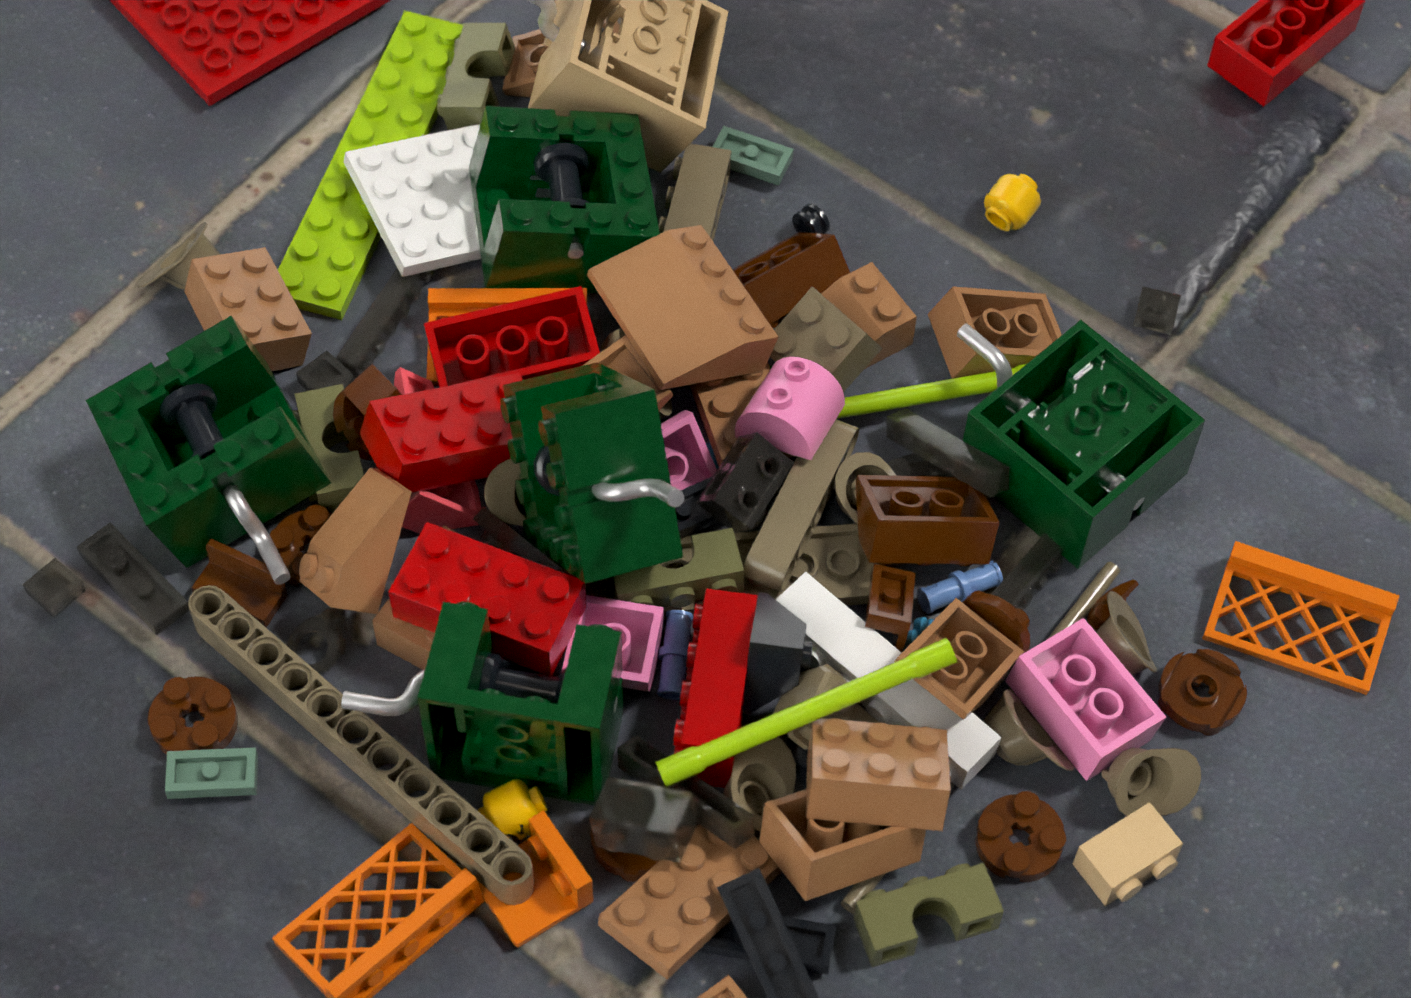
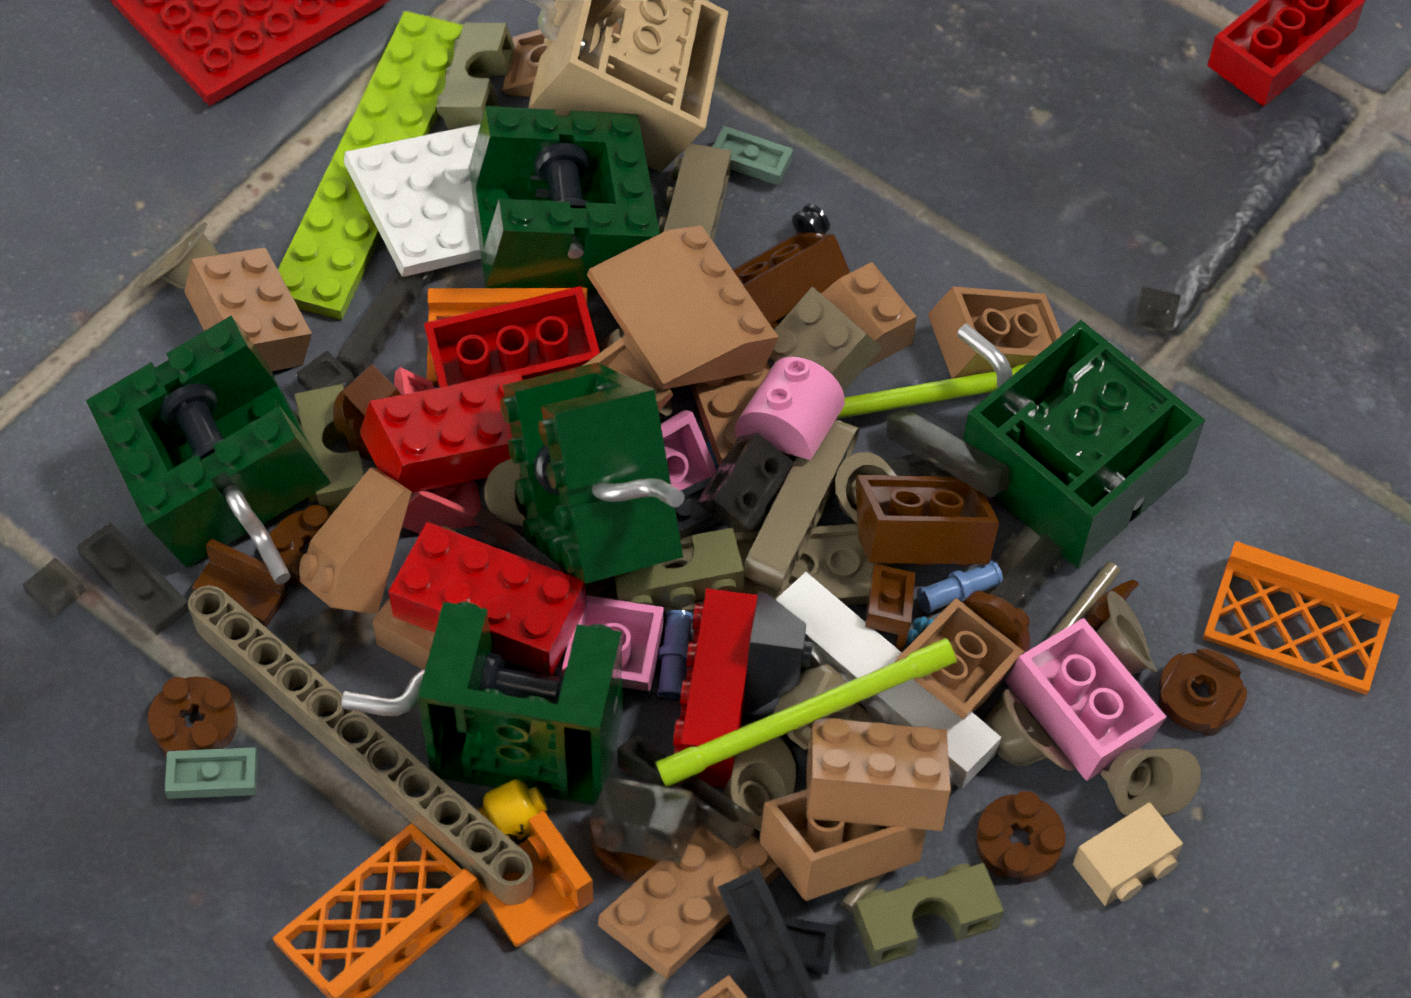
(1012, 202): yellow head -> none

